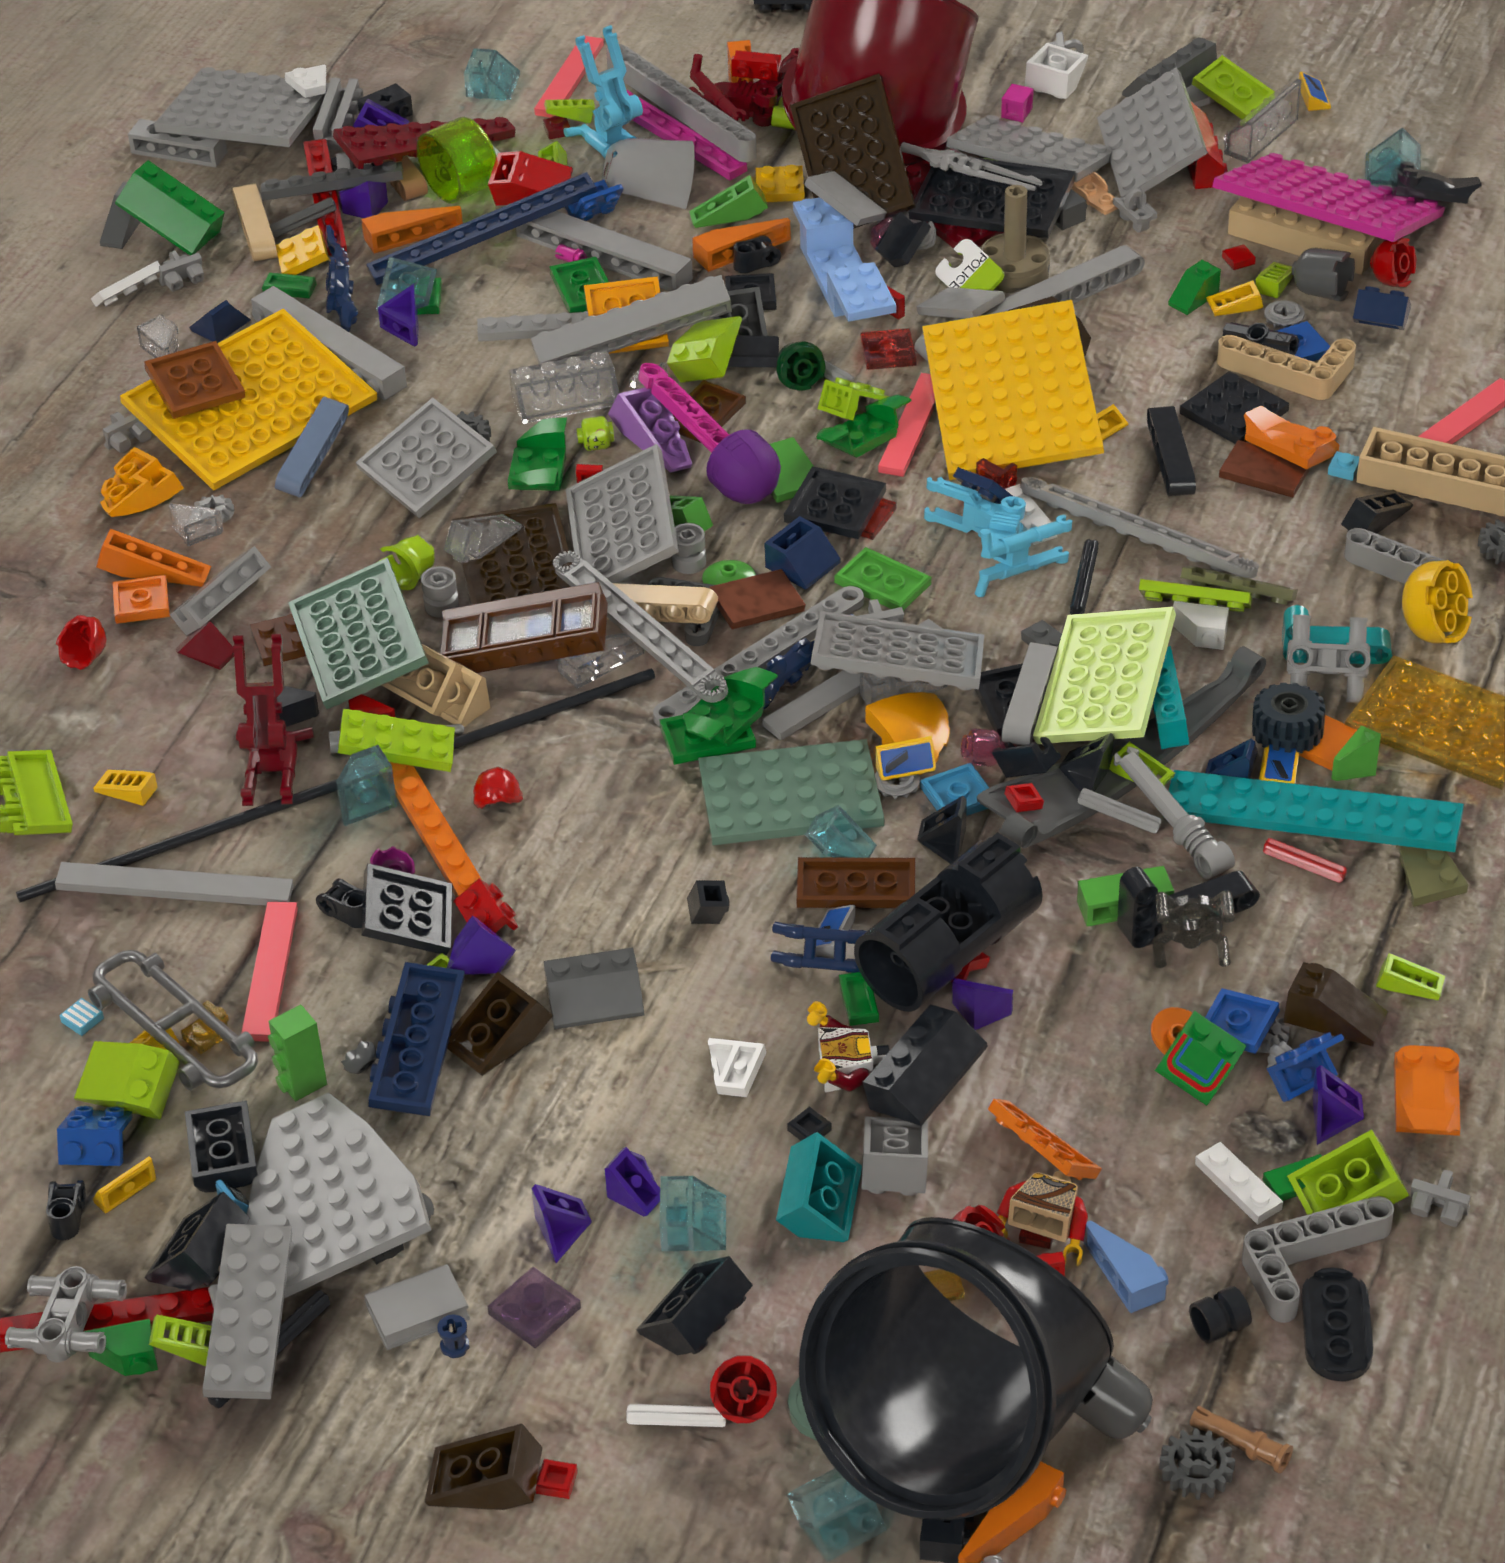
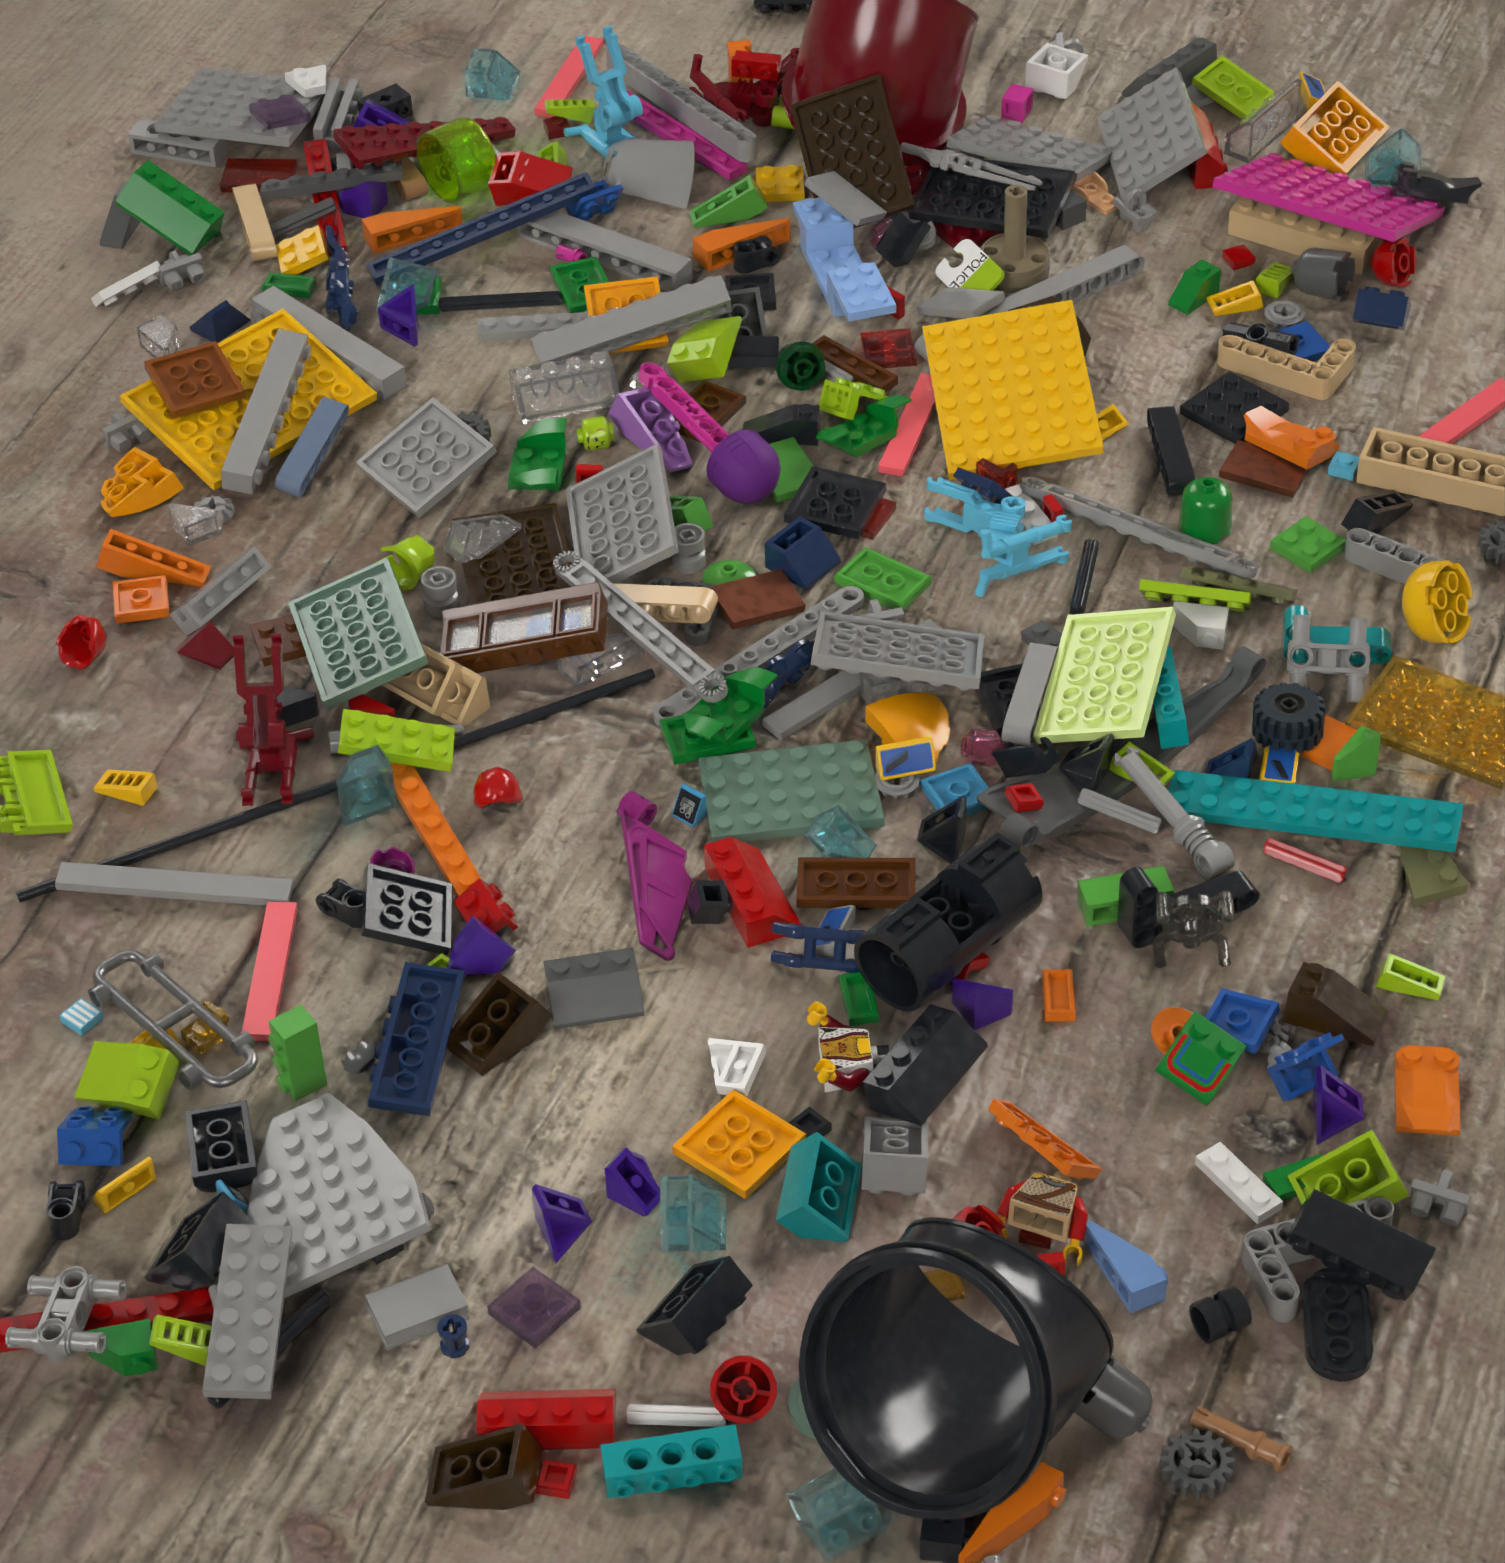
(251, 171): none -> clear red tile
(265, 412): none -> light grey brick
(279, 112): none -> clear purple plate
(500, 301): none -> black axle
(552, 1416): none -> red slope
(655, 875): none -> magenta wing
(682, 1450): none -> teal brick
(690, 806): none -> slope
(738, 1144): none -> light orange plate
(751, 889): none -> red slope
(795, 421): none -> black slope
(856, 365): none -> reddish brown plate
(1051, 507): none -> red tile
(1058, 995): none -> orange tile
(1206, 510): none -> green cylinder
(1308, 544): none -> bright green plate
(1335, 131): none -> light orange slope
(1359, 1245): none -> black slope

